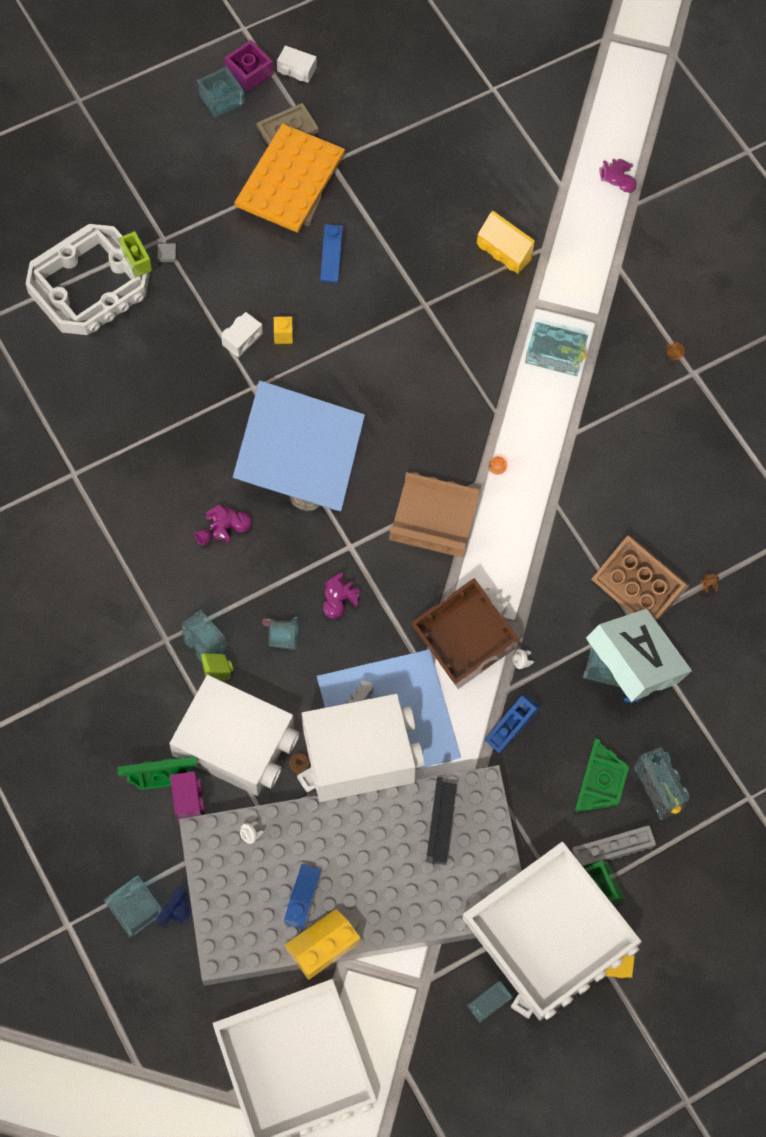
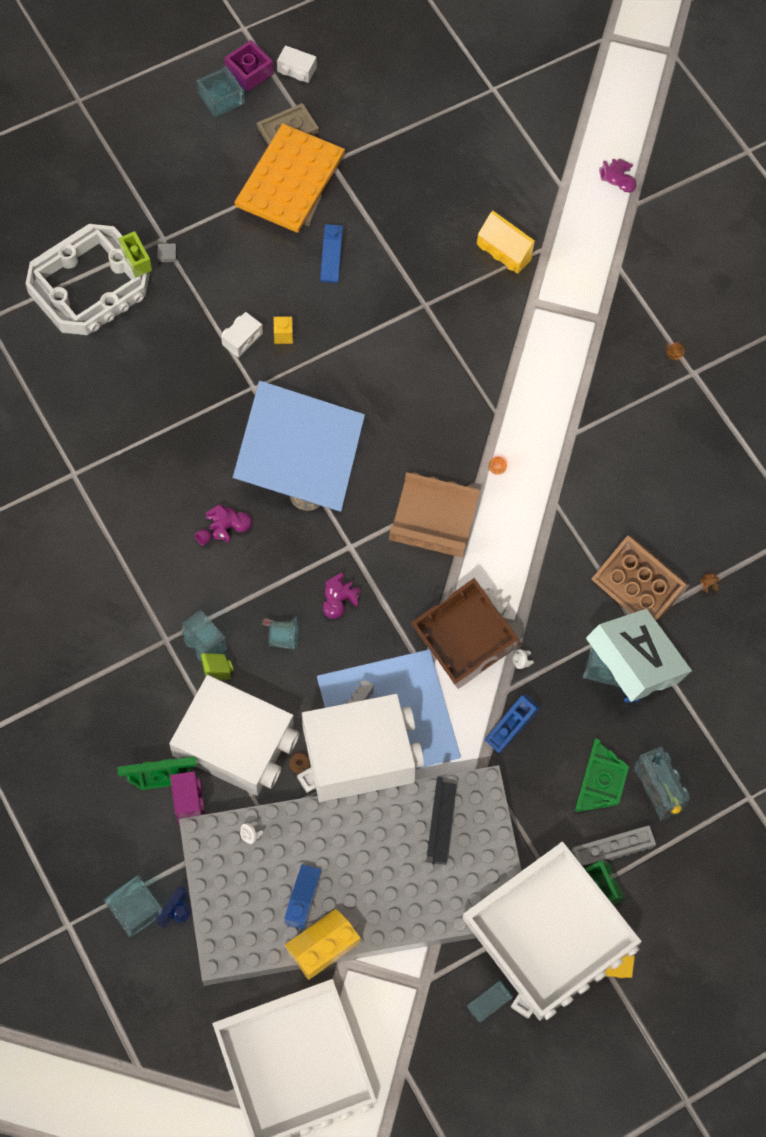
(556, 349): clear light blue piece -> none

